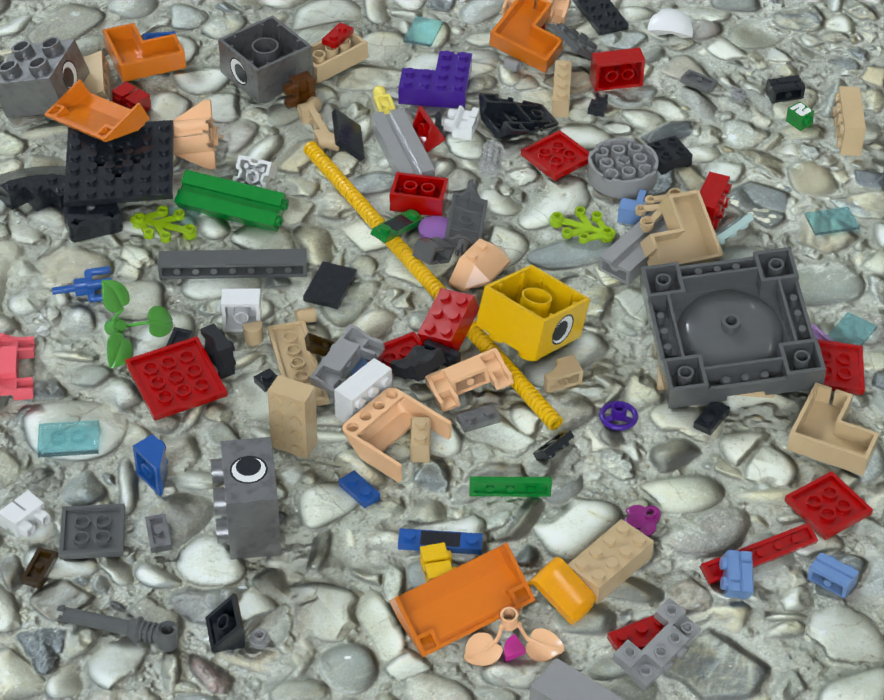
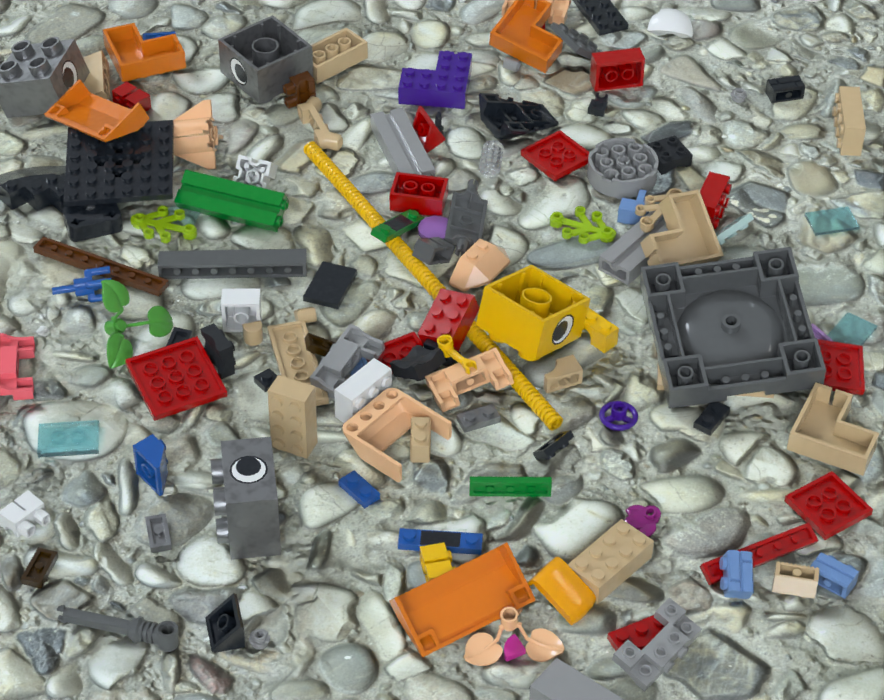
(86, 260): none -> reddish brown plate
(92, 531): dark grey plate -> none
(337, 35): red plate -> none
(348, 135): black tile -> none
(382, 100): light yellow plate -> none
(423, 31): clear light blue piece -> none
(445, 343): none -> yellow brick
(462, 122): white hips -> none
(561, 88): tan brick -> none
(602, 332): none -> yellow arch
(699, 81): flat silver plate -> none
(795, 580): none -> tan brick
(800, 116): green brick -> none

